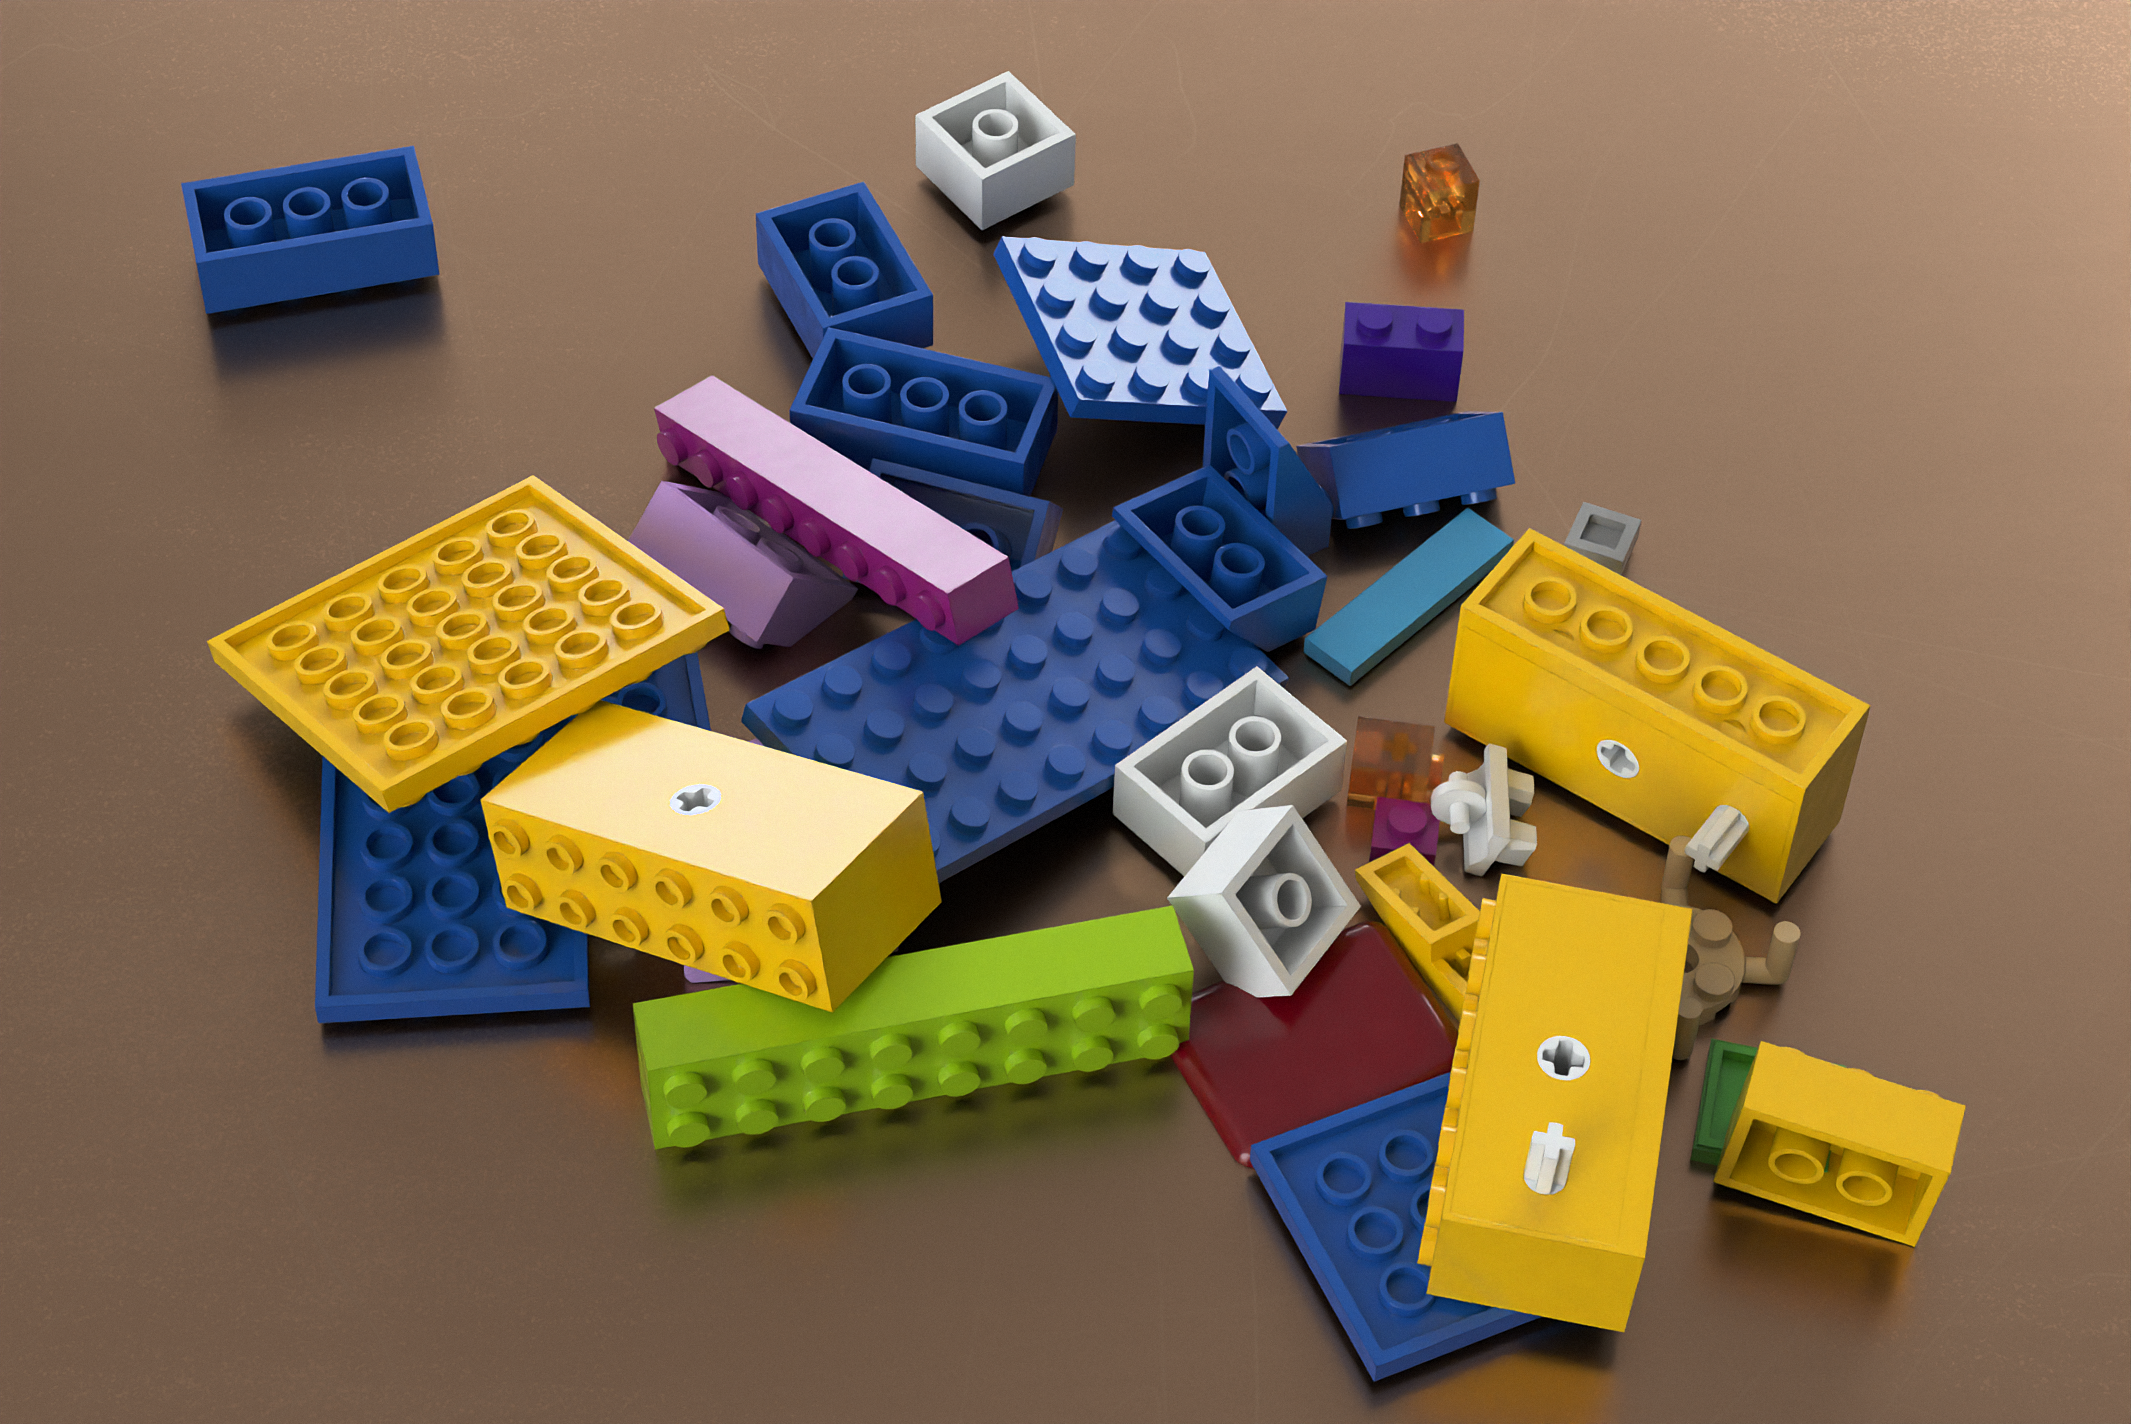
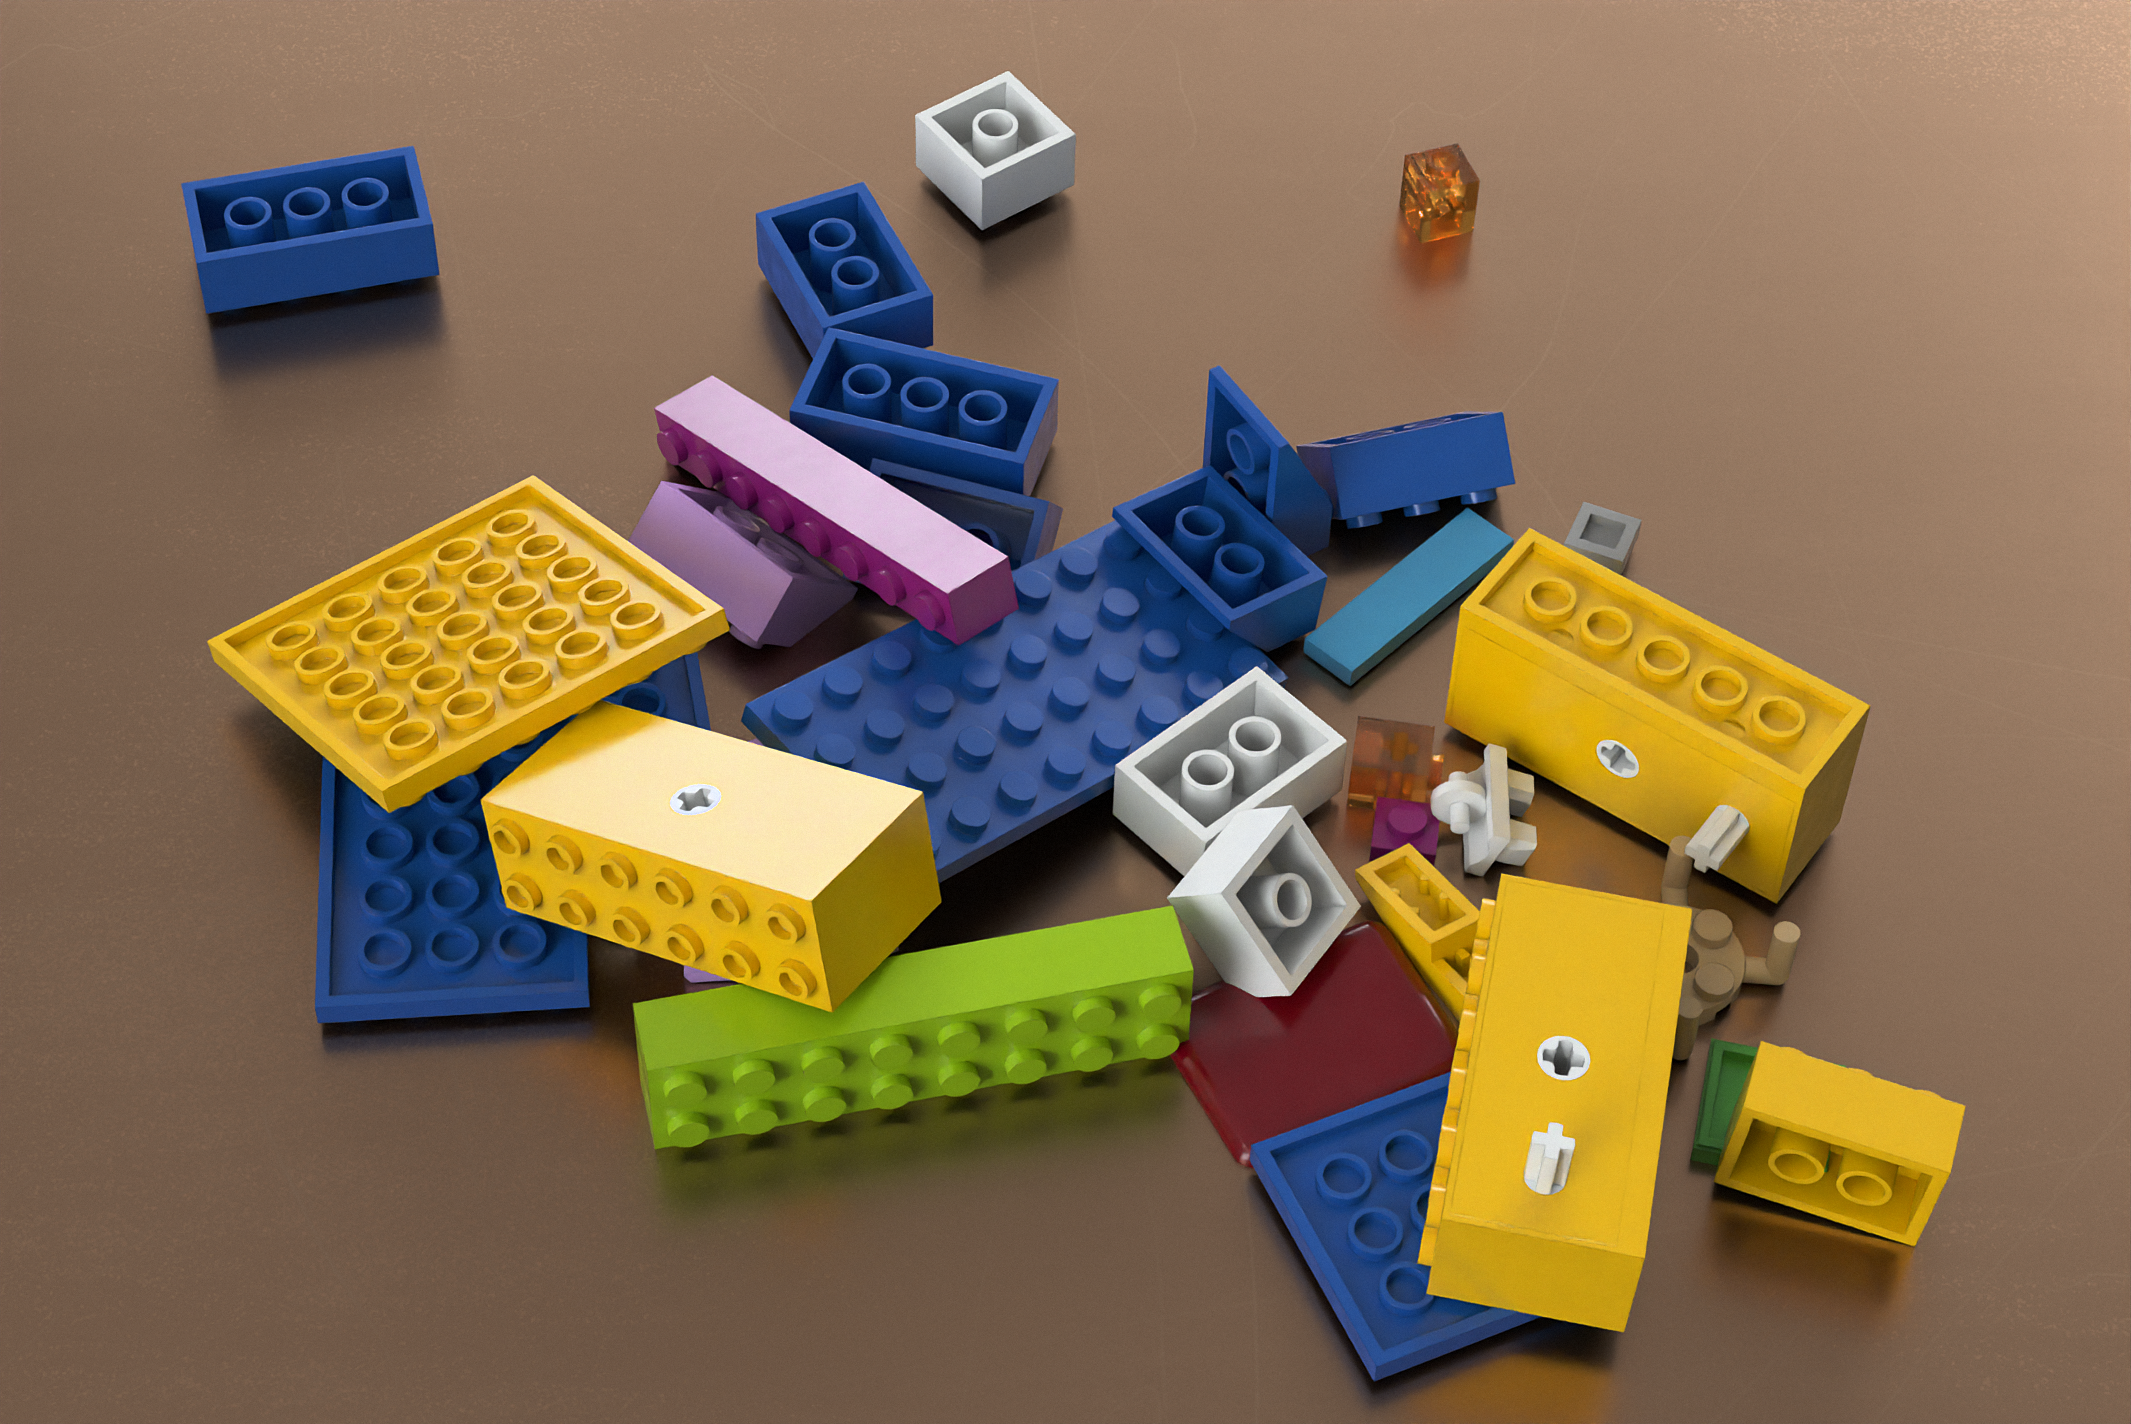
(1132, 329): plate -> none
(1401, 351): dark purple brick -> none

